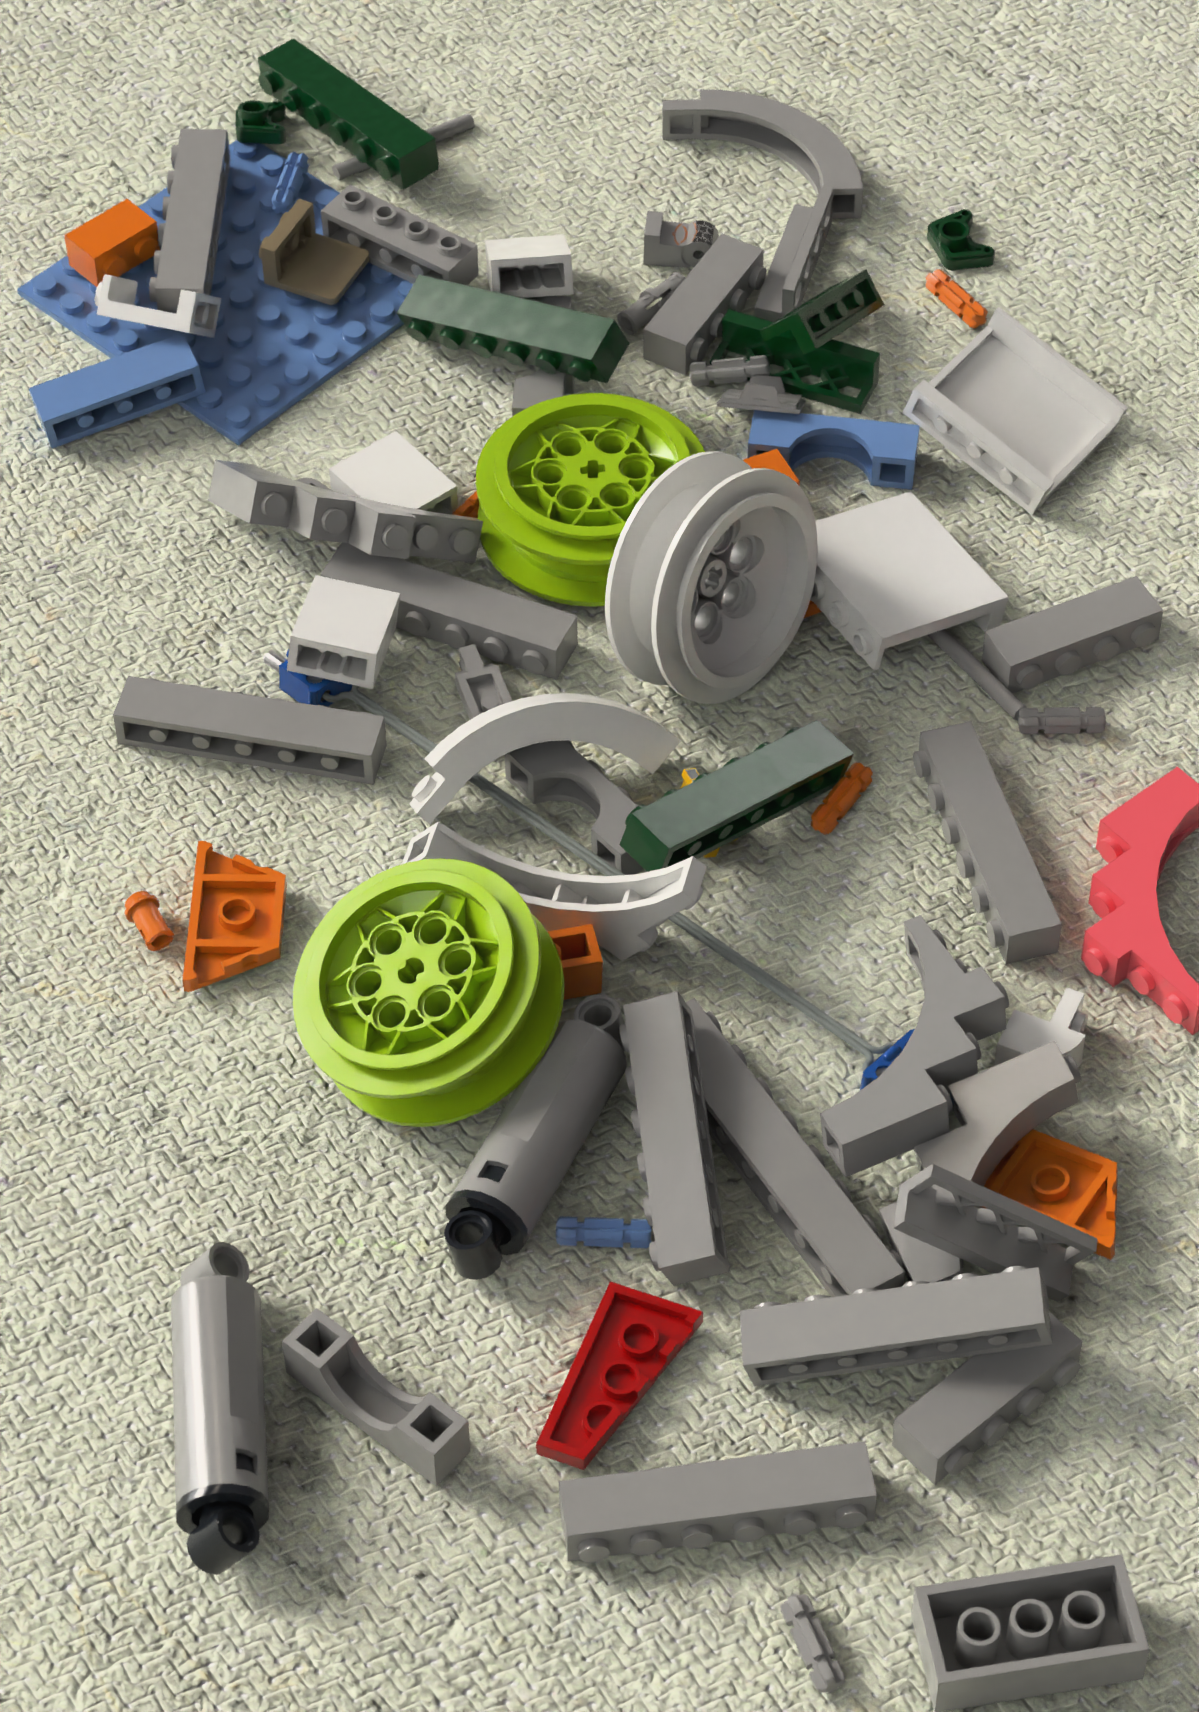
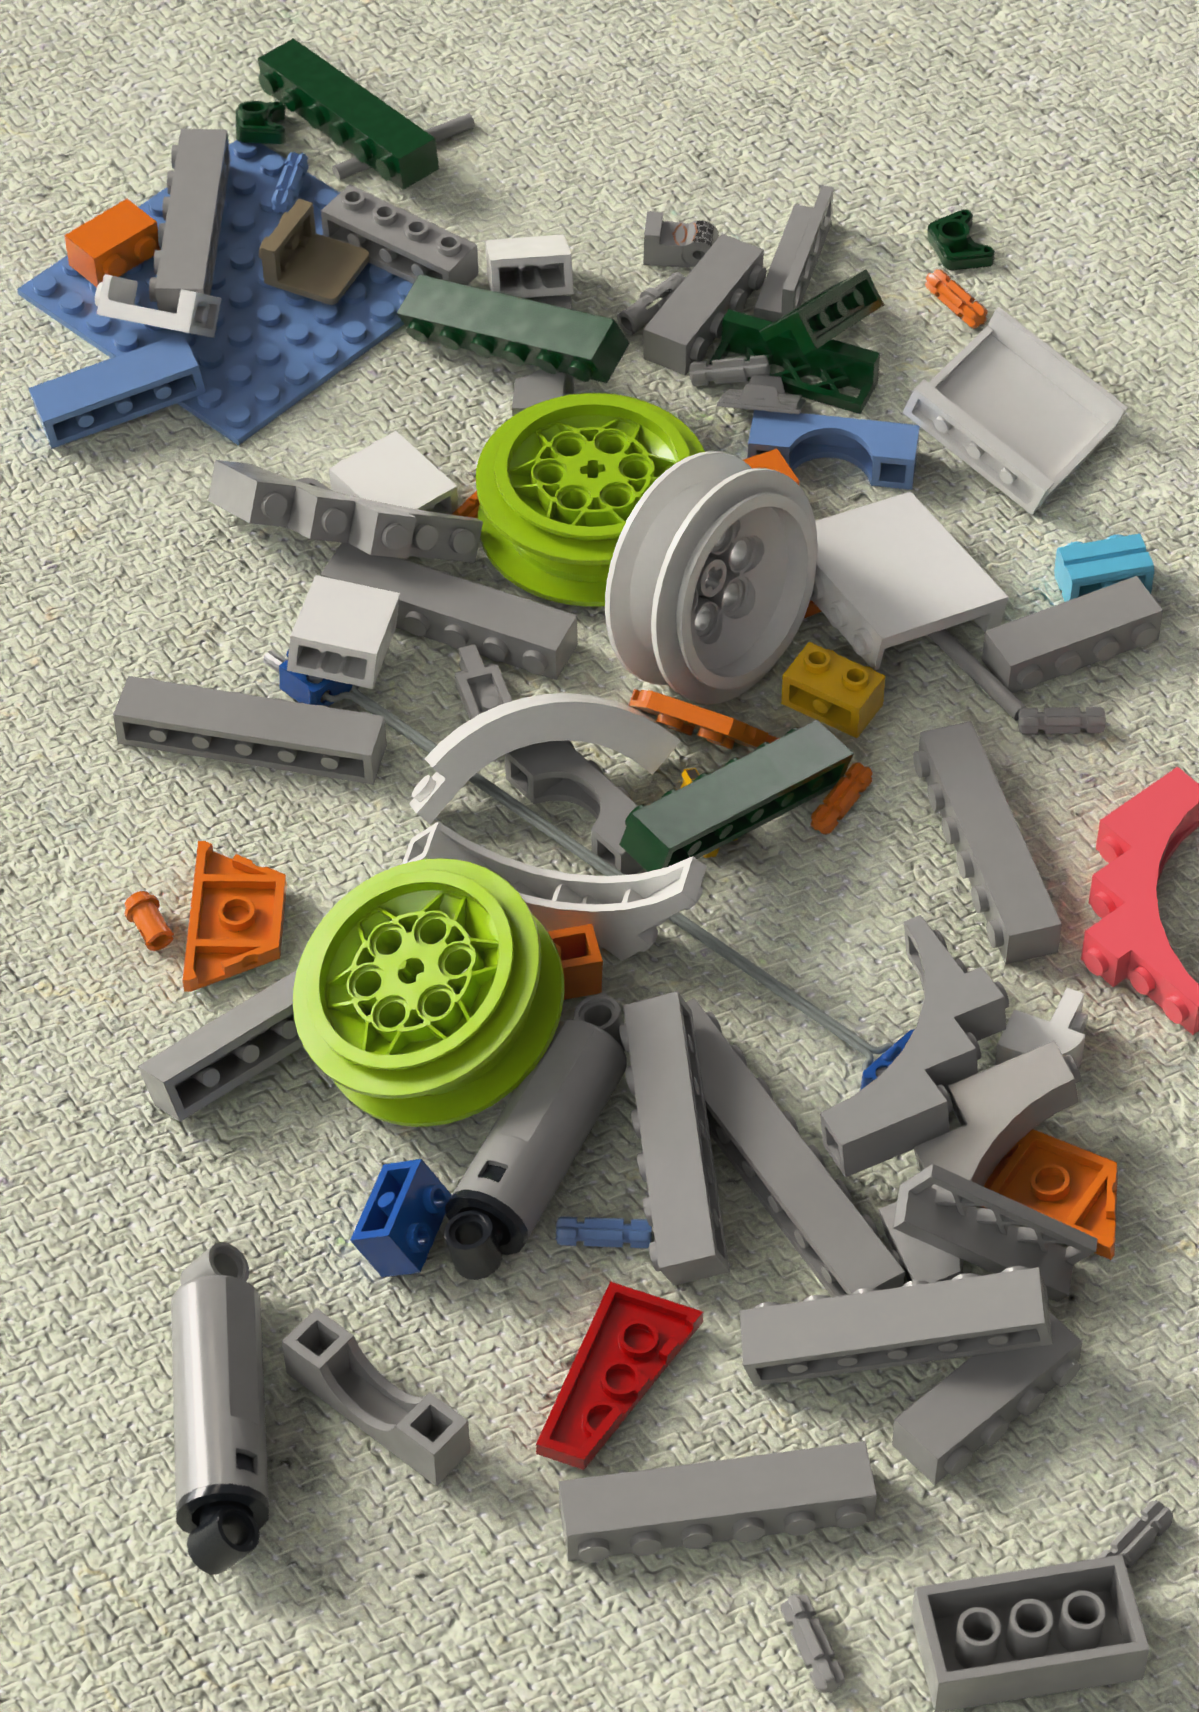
(224, 1052): none -> light grey brick
(401, 1218): none -> blue brick
(686, 717): none -> orange wing
(774, 129): light grey arch -> none
(833, 689): none -> yellow brick
(1101, 563): none -> medium azure brick
(1140, 1533): none -> light grey axle

